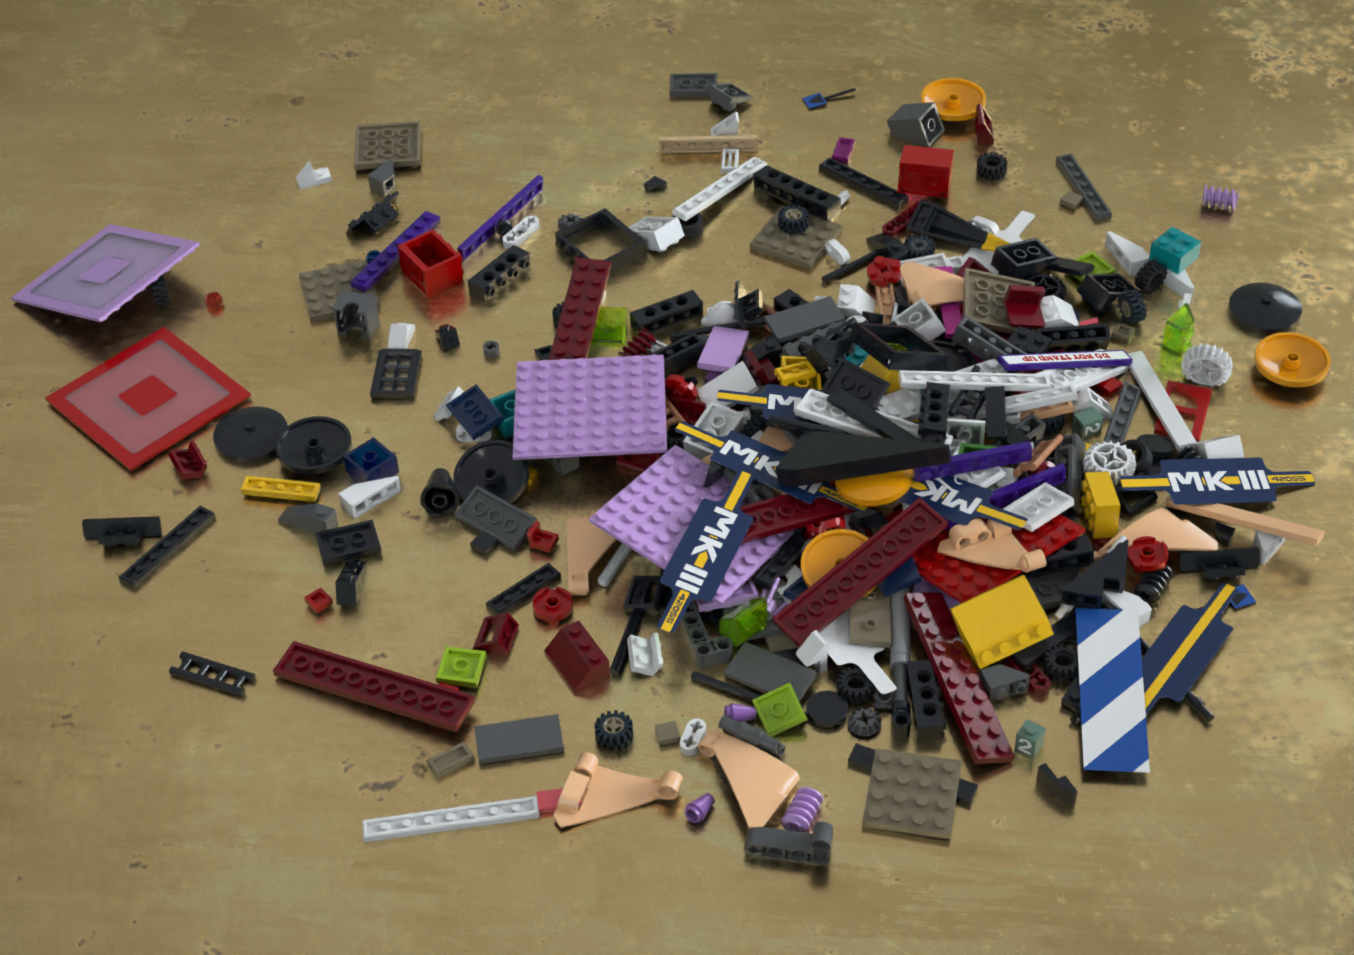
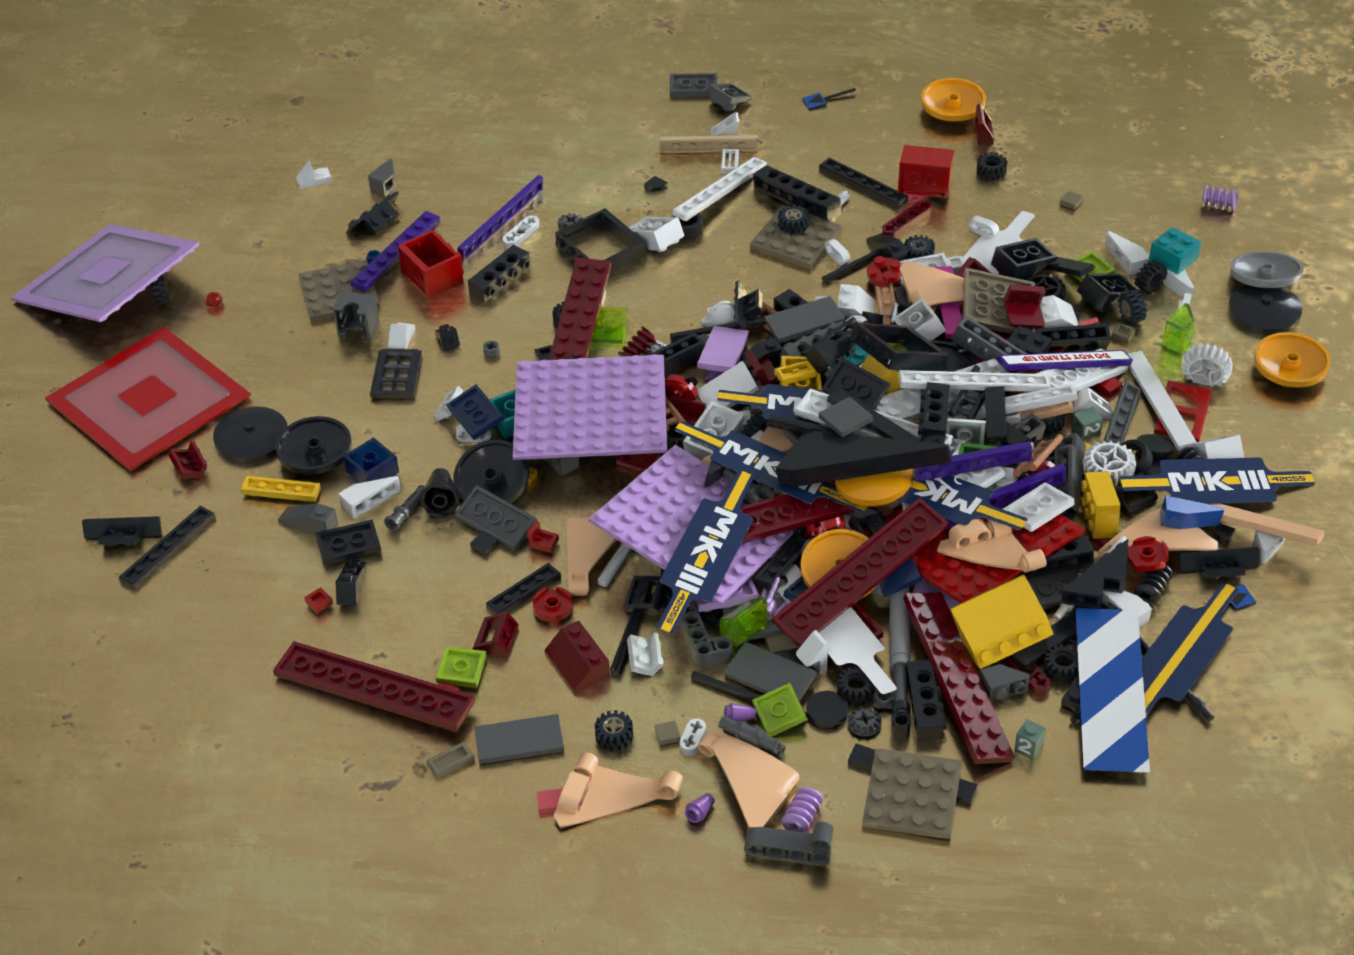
(217, 683): black bar -> none
(387, 141): dark tan plate -> none
(402, 512): none -> dark grey pin
(450, 819): white tile -> none
(503, 227): black plate -> none
(667, 312): black brick -> none
(843, 149): magenta tile -> none
(845, 417): none -> dark grey tile
(871, 620): dark tan plate -> none
(917, 123): dark grey slope -> none
(945, 226): black plate -> none
(1058, 787): black slope -> none
(1083, 187): dark grey tile -> none
(1189, 514): none -> blue slope
(1266, 269): none -> light grey dish

